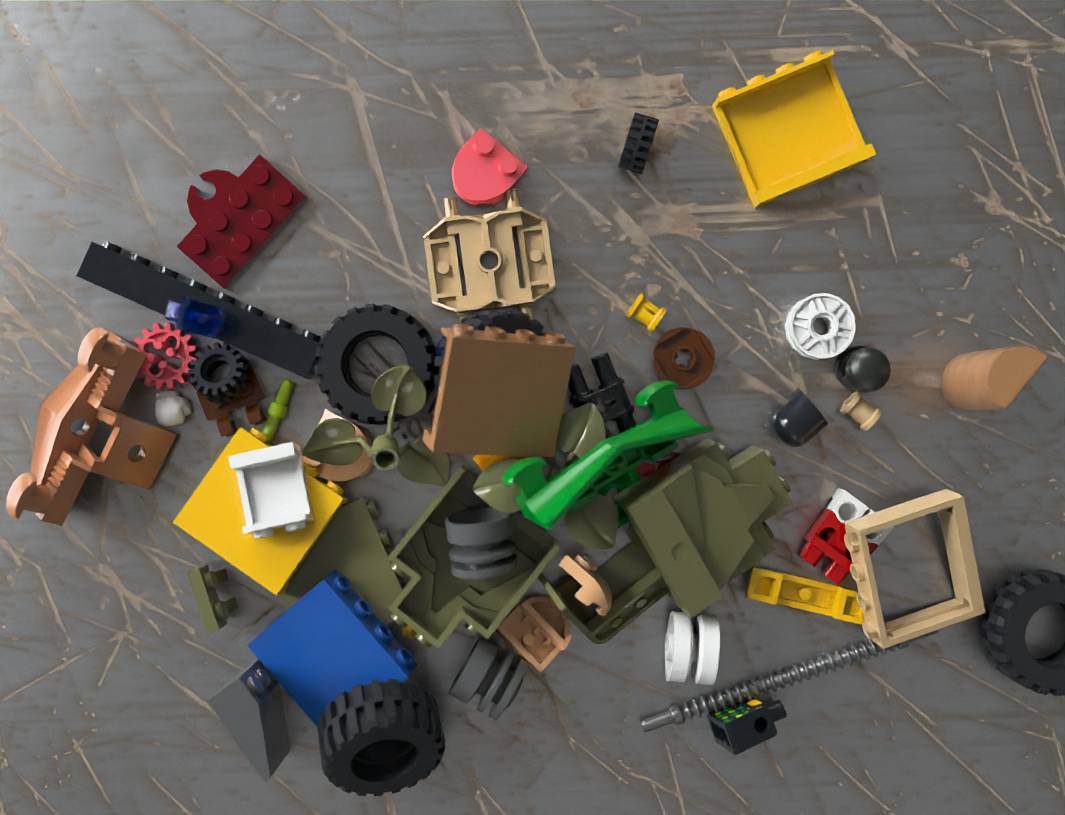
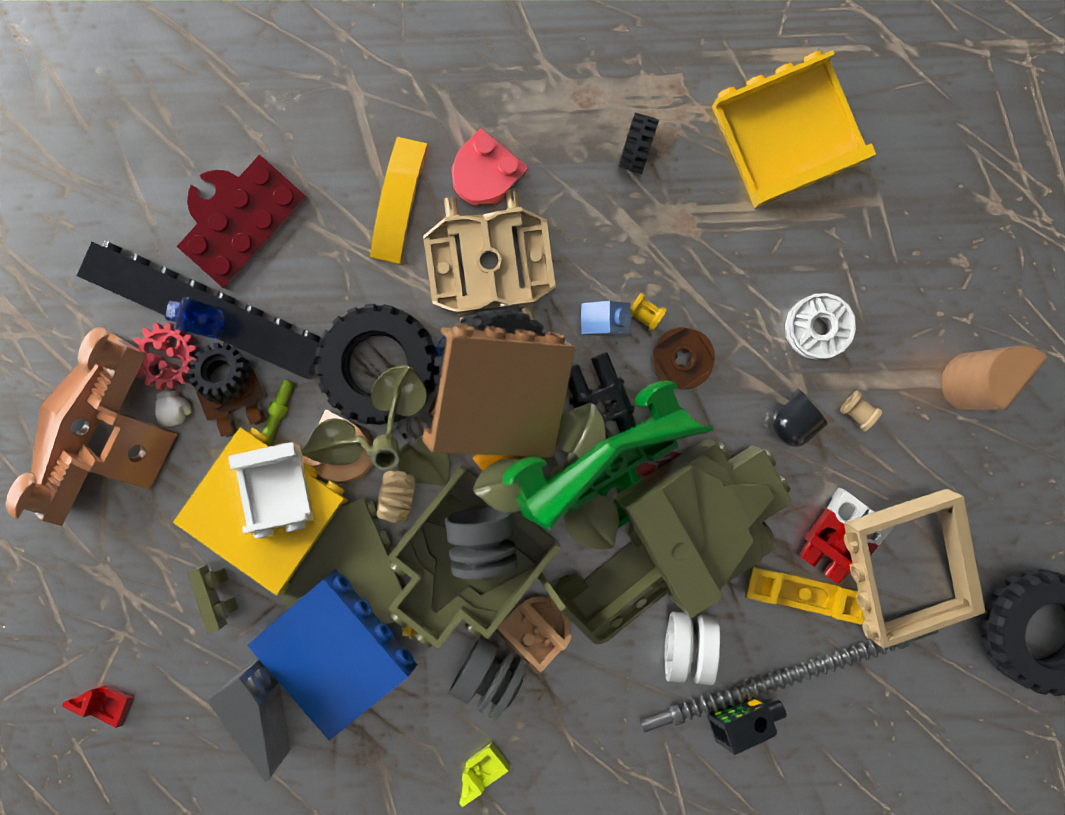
(102, 703): none -> red slope
(380, 737): black tyre -> none
(395, 496): none -> tan gear
(397, 200): none -> yellow slope
(482, 771): none -> neon yellow slope
(594, 586): light nougat slope -> none
(605, 318): none -> medium blue brick
(865, 369): pearl dark grey helmet -> none

